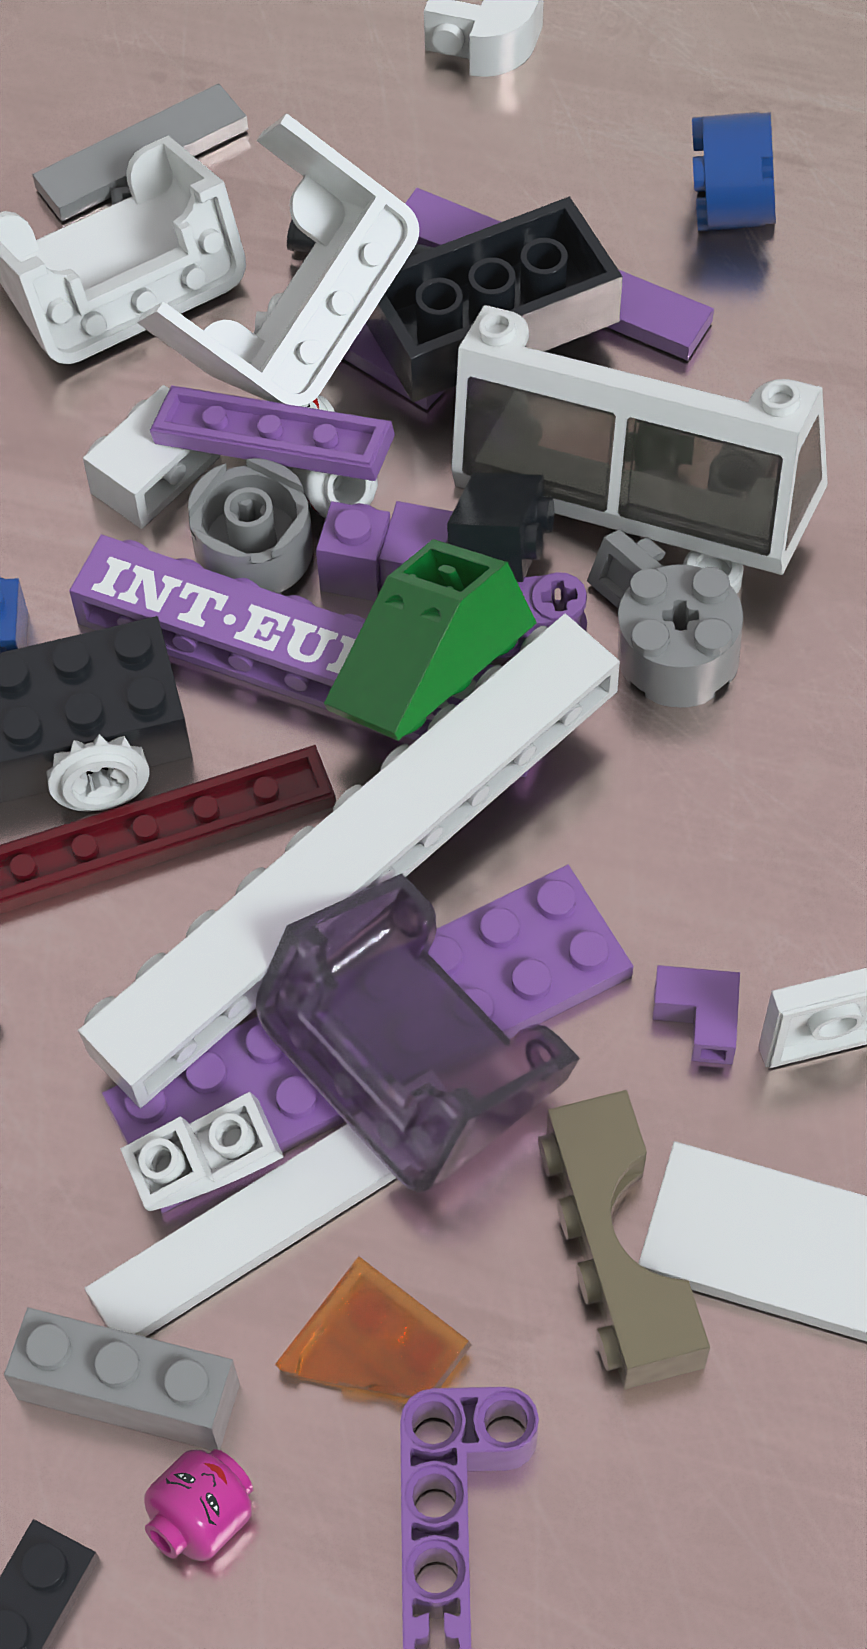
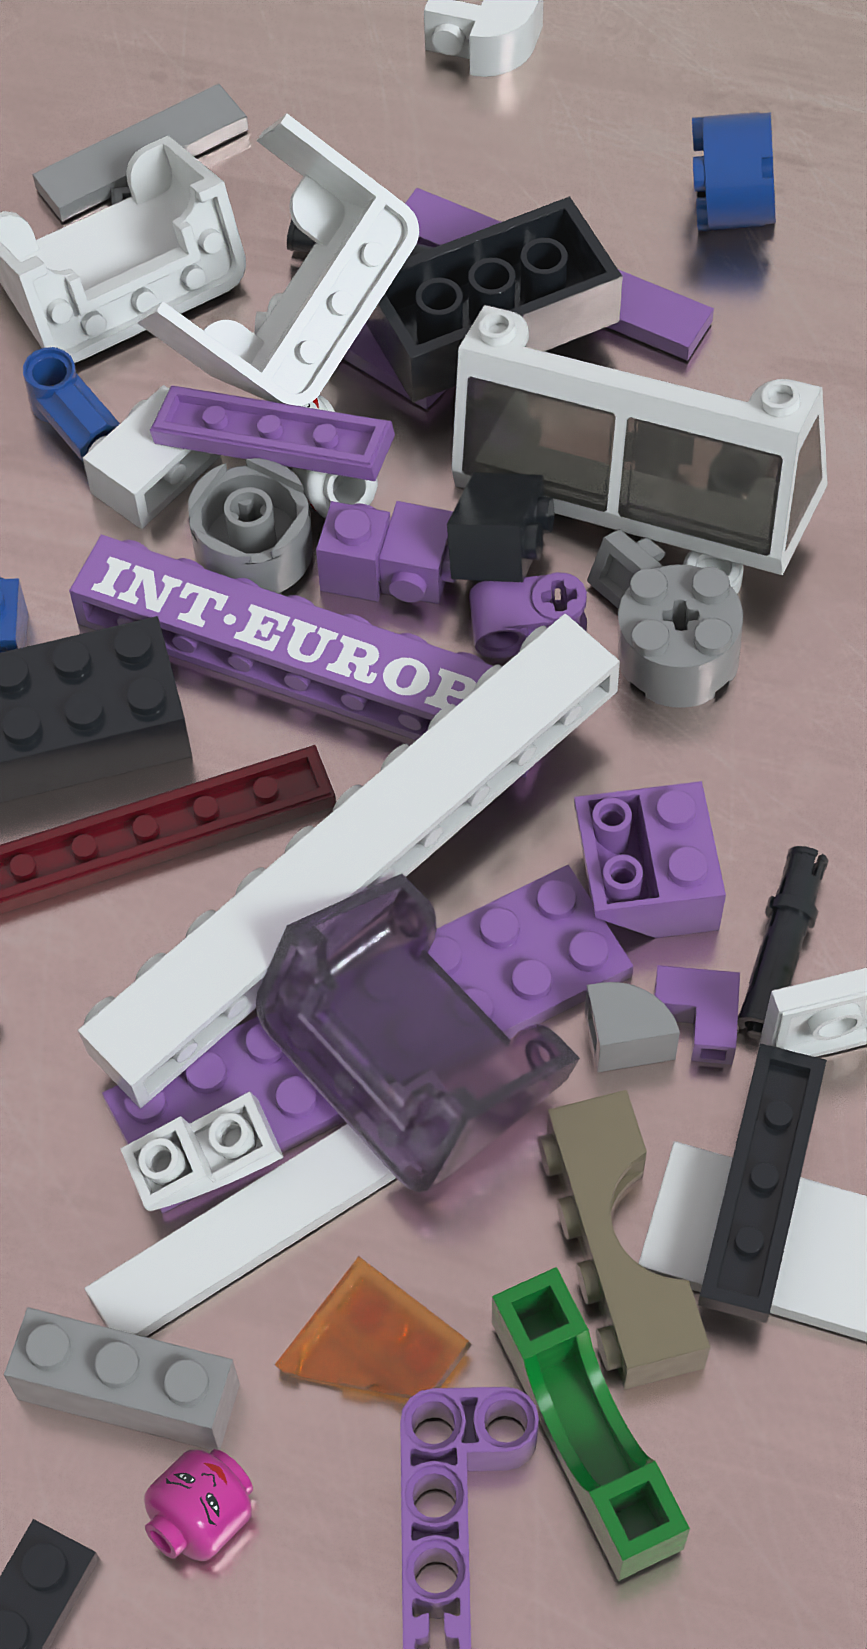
(69, 403): none -> blue piece
(103, 788): white gear -> none
(428, 637): green slope -> none
(606, 1466): none -> green arch
(628, 1026): none -> light grey brick
(652, 859): none -> medium lavender slope
(762, 1184): none -> black plate
(788, 921): none -> black pin

